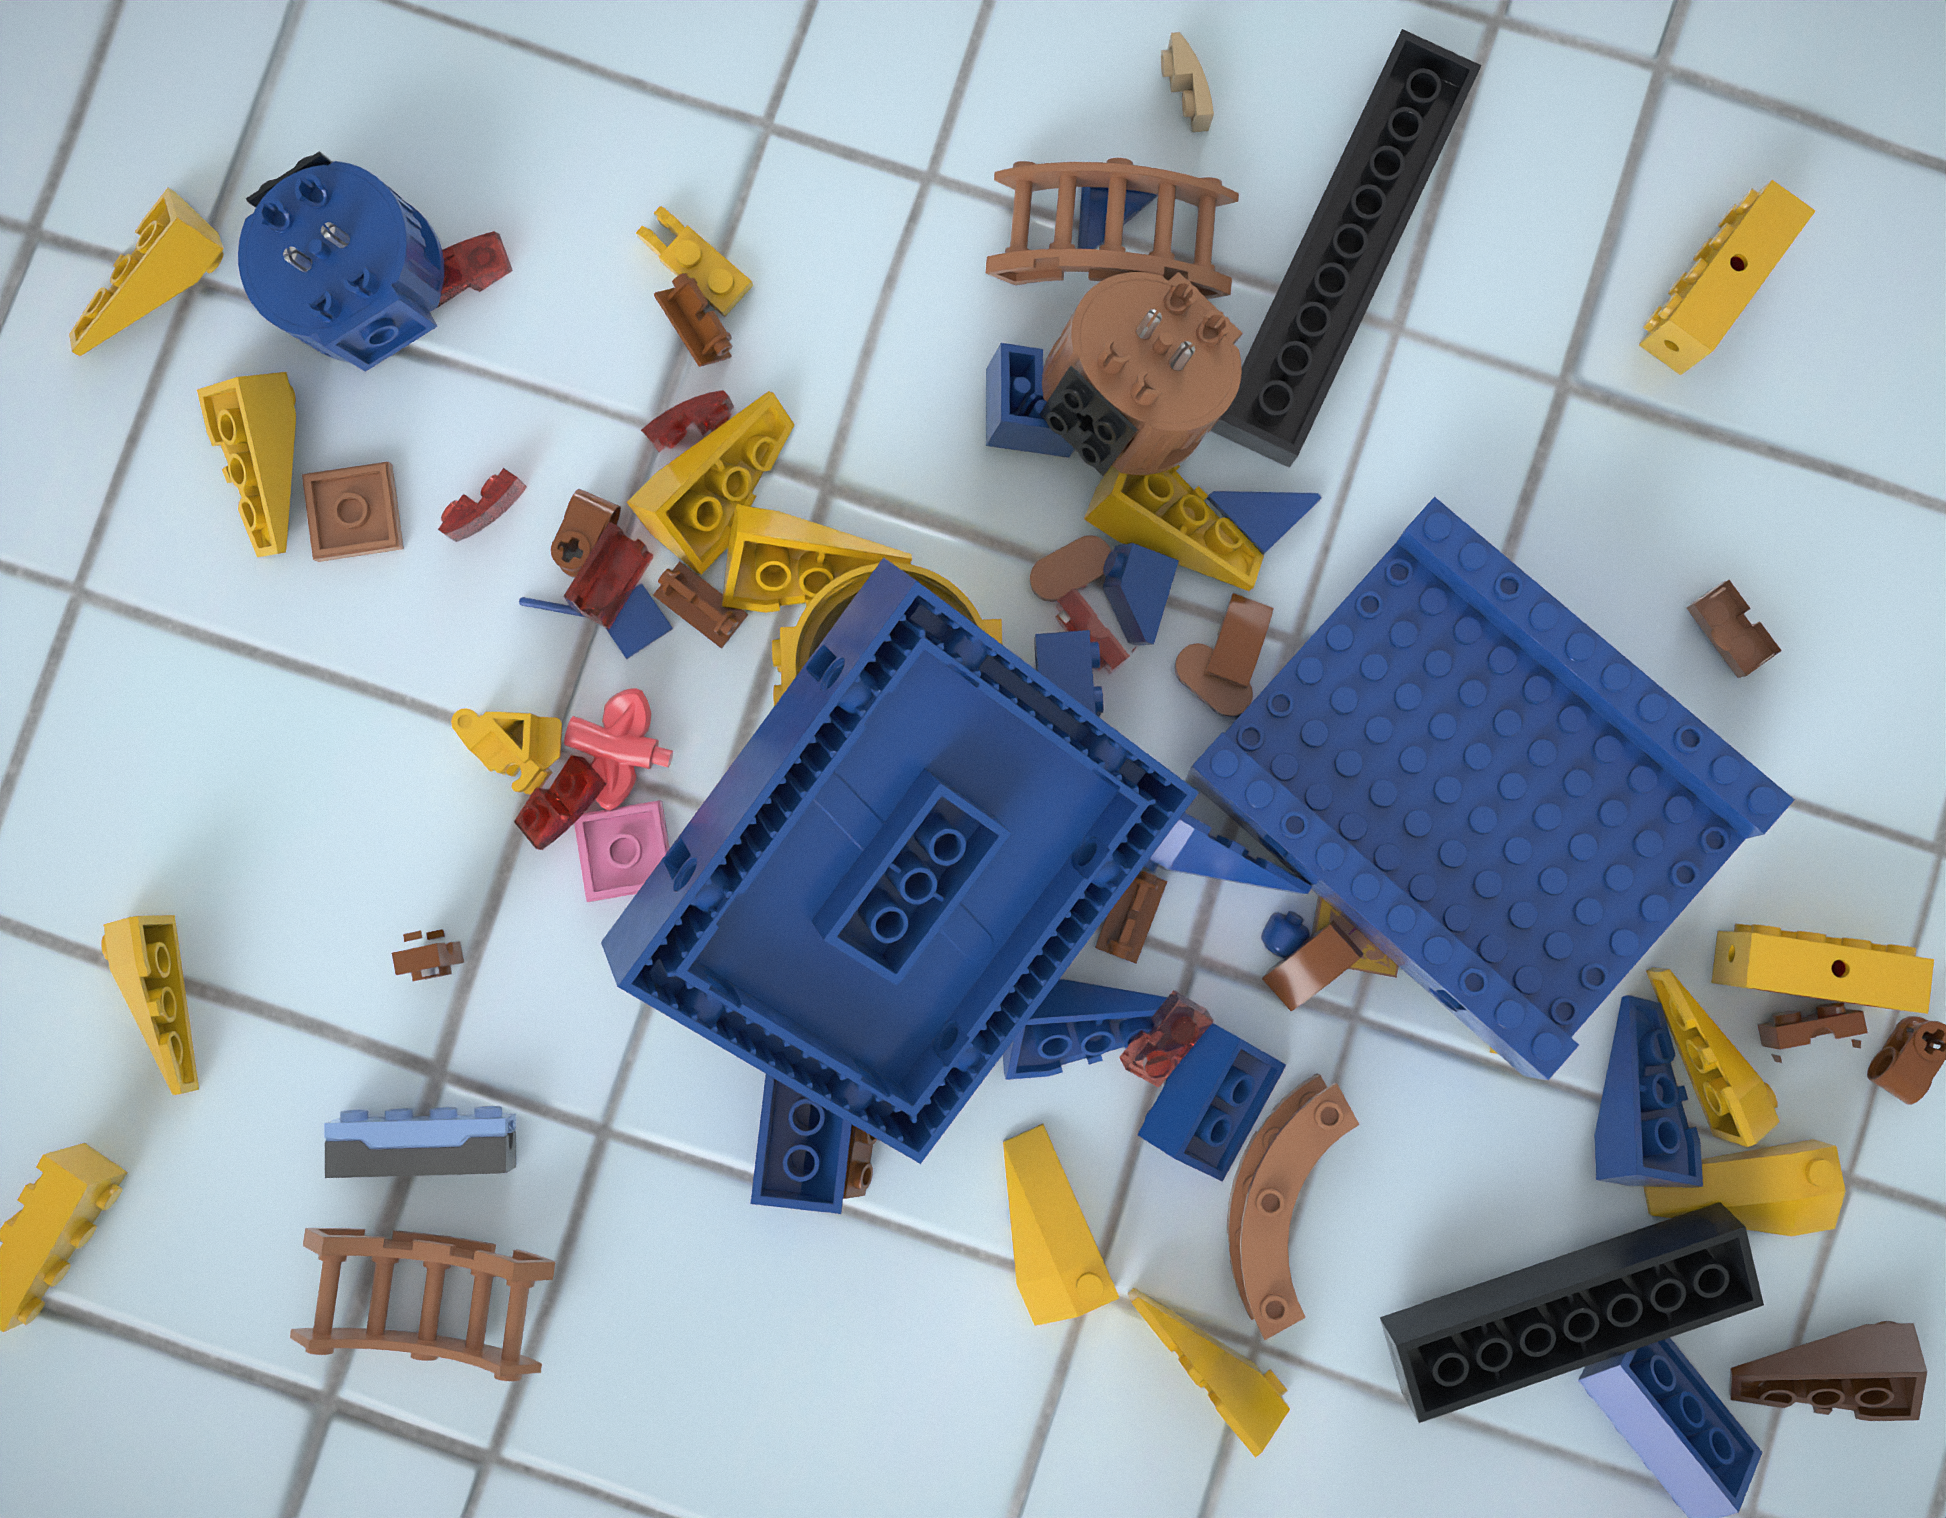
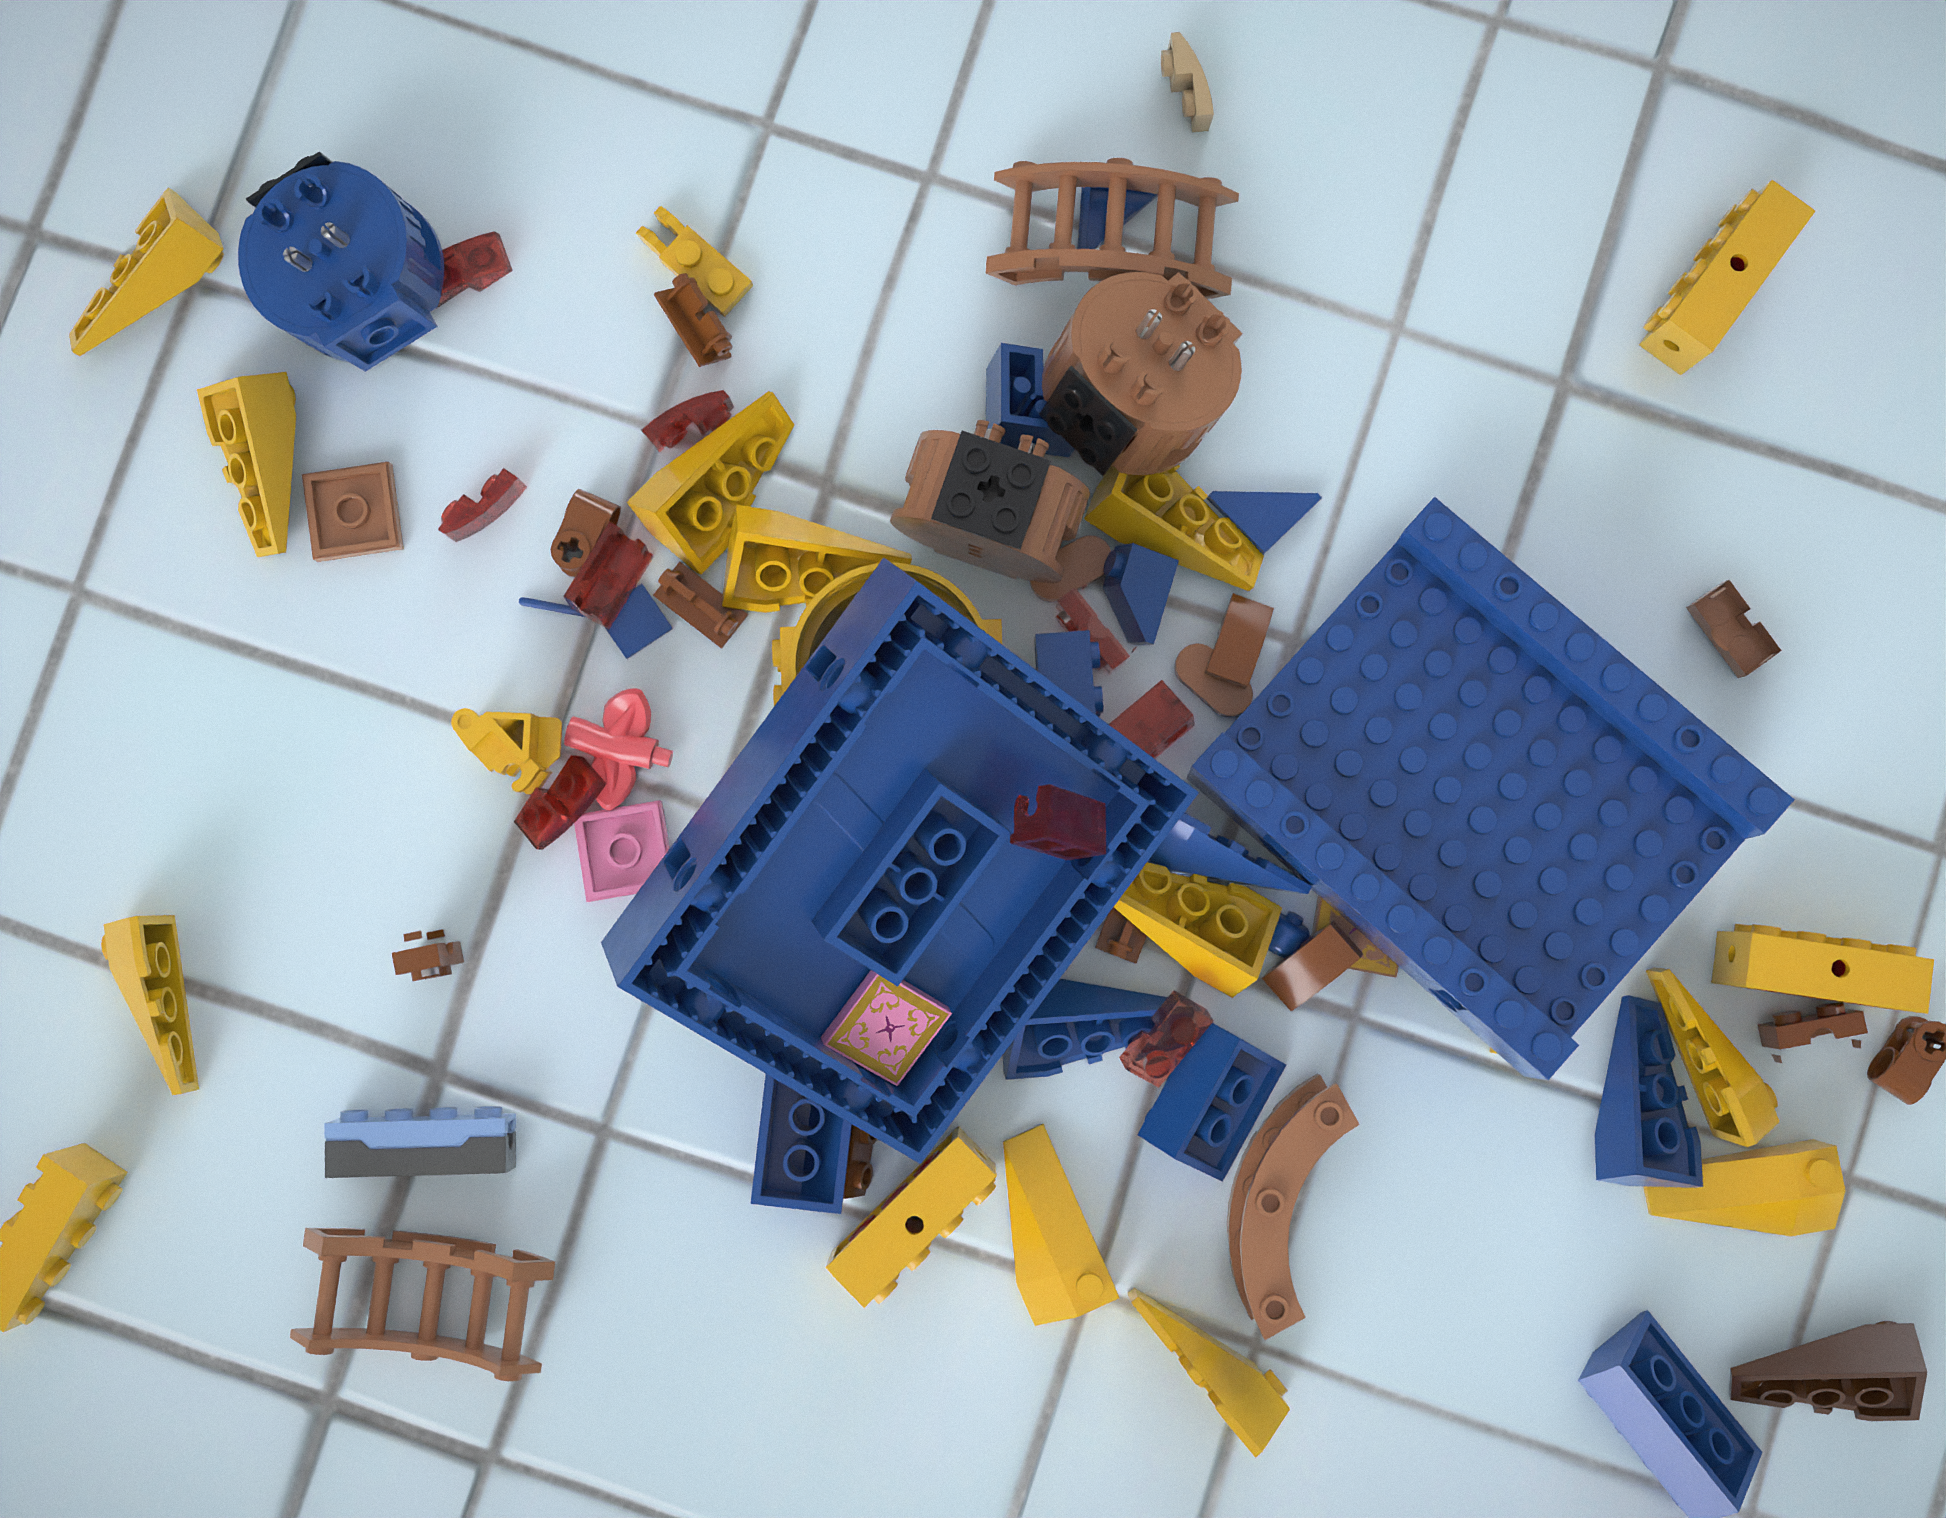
(886, 1026): none -> tile
(890, 1239): none -> yellow brick
(991, 502): none -> piece
(1062, 826): none -> hinge
(1155, 720): none -> clear red hinge
(1203, 925): none -> yellow wedge
(1347, 247): black brick -> none
(1572, 1311): black brick -> none

